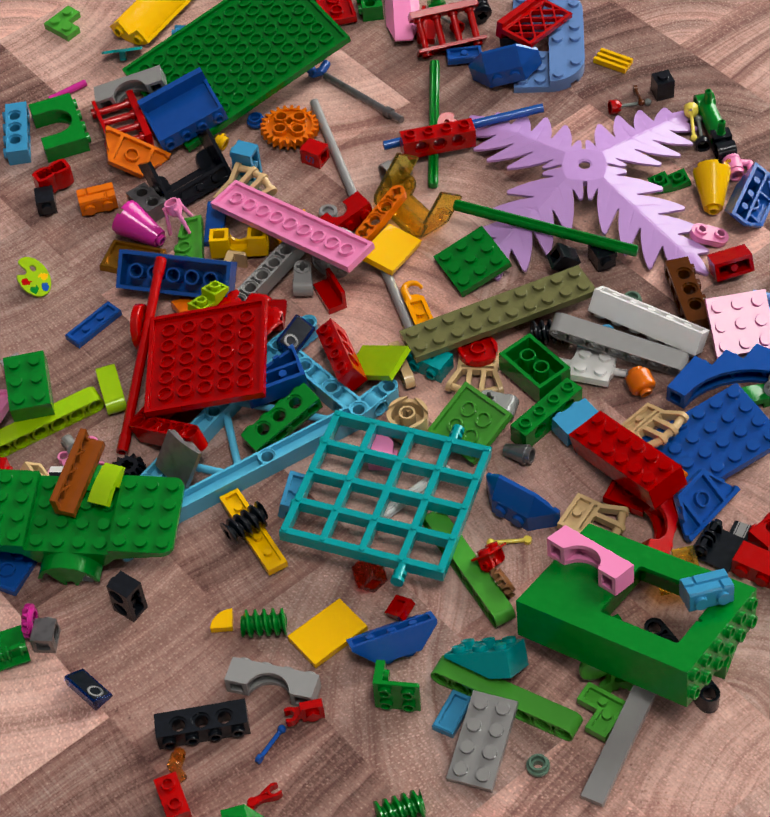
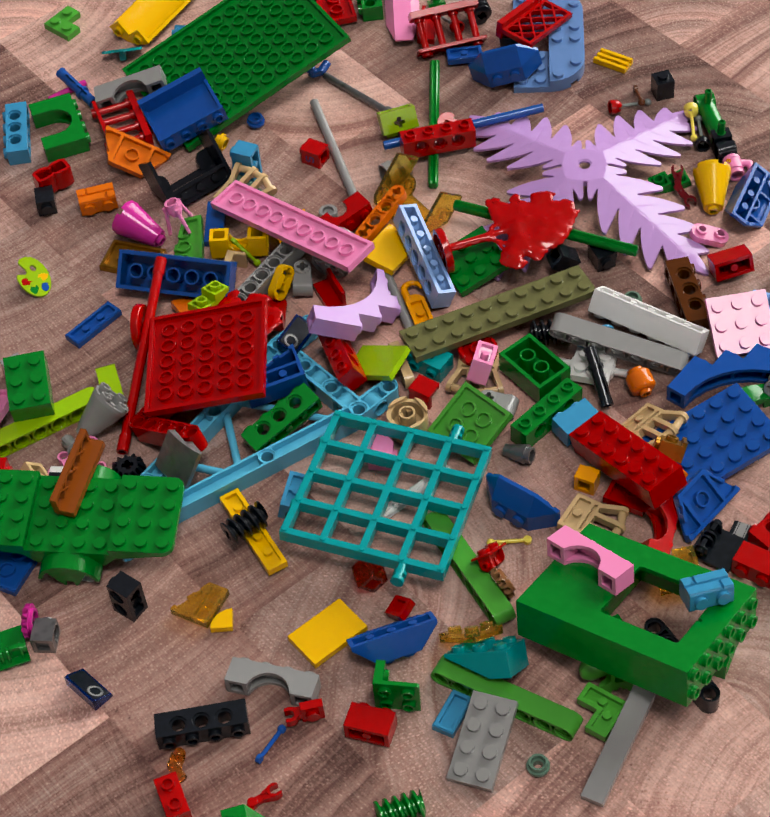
(81, 92): none -> blue pin
(102, 410): none -> light grey cone
(107, 480): lime slope -> none
(148, 200): flat silver brick -> none
(202, 605): none -> clear yellow wing
(257, 262): none -> lime hinge
(263, 622): green piece -> none
(281, 282): none -> yellow beam
(289, 127): orange gear -> none
(365, 315): none -> lavender arch
(370, 724): none -> red brick
(387, 118): none -> lime brick
(423, 389): none -> red panel
(424, 256): none -> light blue brick
(470, 633): none -> clear yellow plate
(482, 363): none -> bright pink slope
(529, 225): none -> red plant
(586, 479): none -> light orange plate
(596, 367): none -> black pin
(671, 446): none -> pearl gold brick
(677, 176): none -> dark red piece

